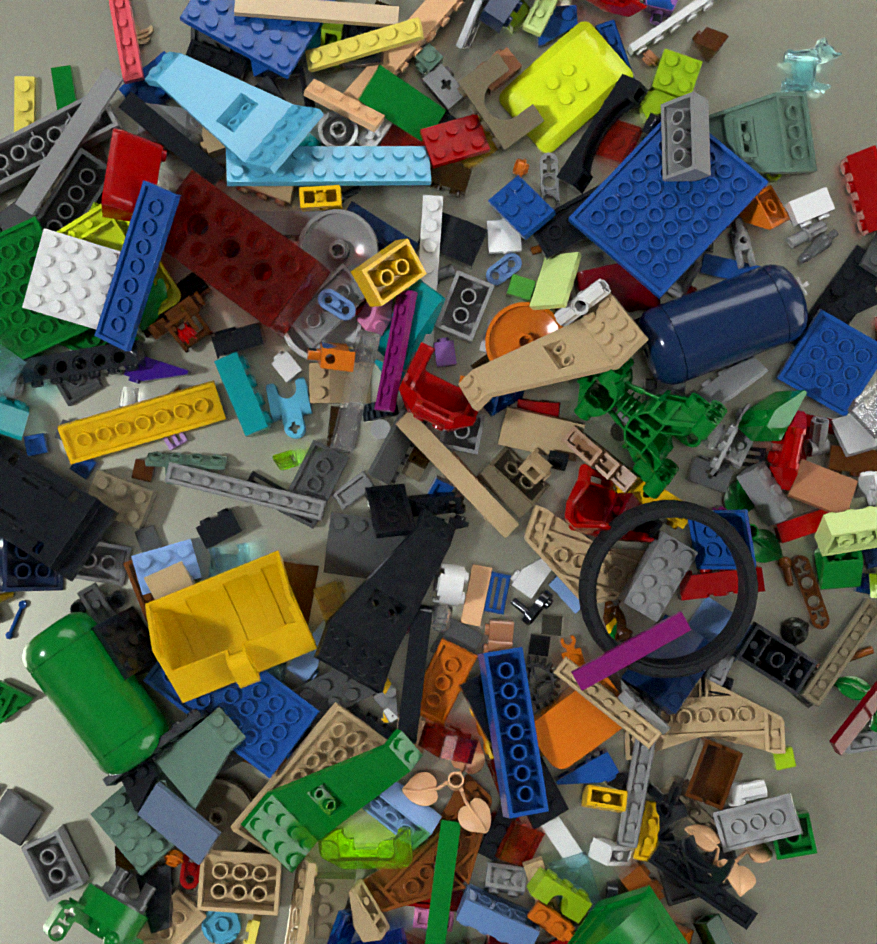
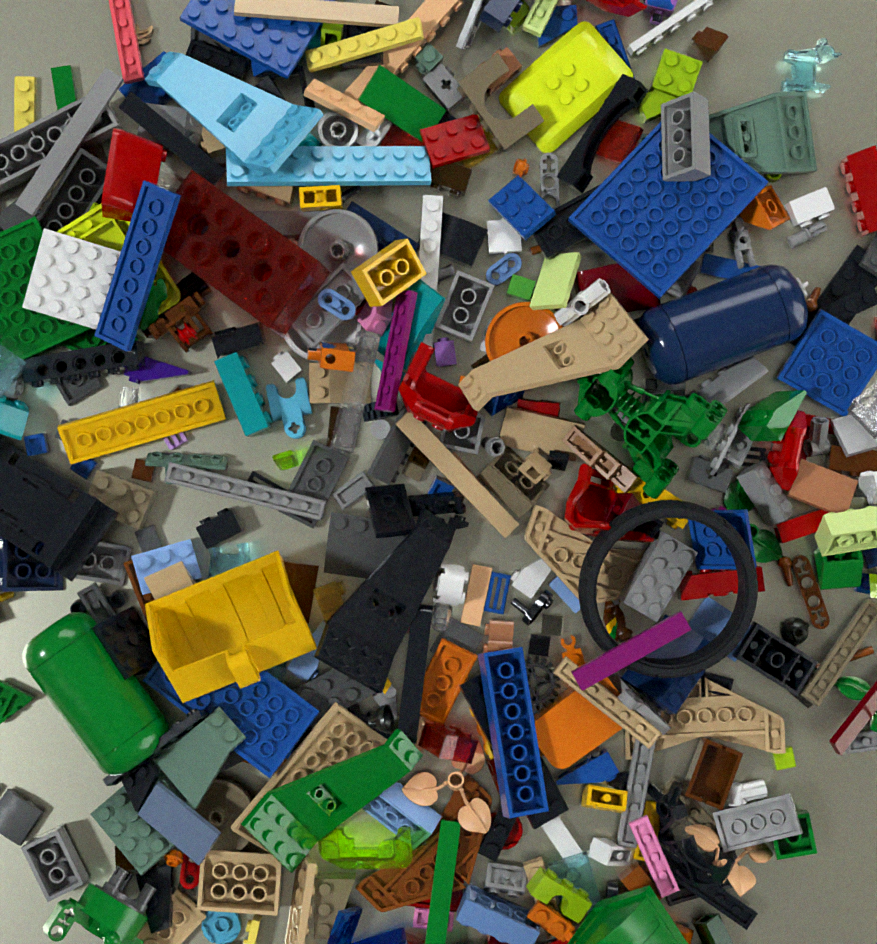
(22, 604): blue hinge -> none
(366, 914): tan slope -> none
(383, 719): none -> pearl dark grey piece
(493, 445): none -> light grey cone
(519, 843): clear red plate -> none
(650, 58): nougat plate -> none
(652, 121): black tile -> none
(654, 856): none -> bright pink tile
(719, 671): light grey plate -> none
(812, 301): none -> dark orange piece
(817, 246): dark grey piece -> none

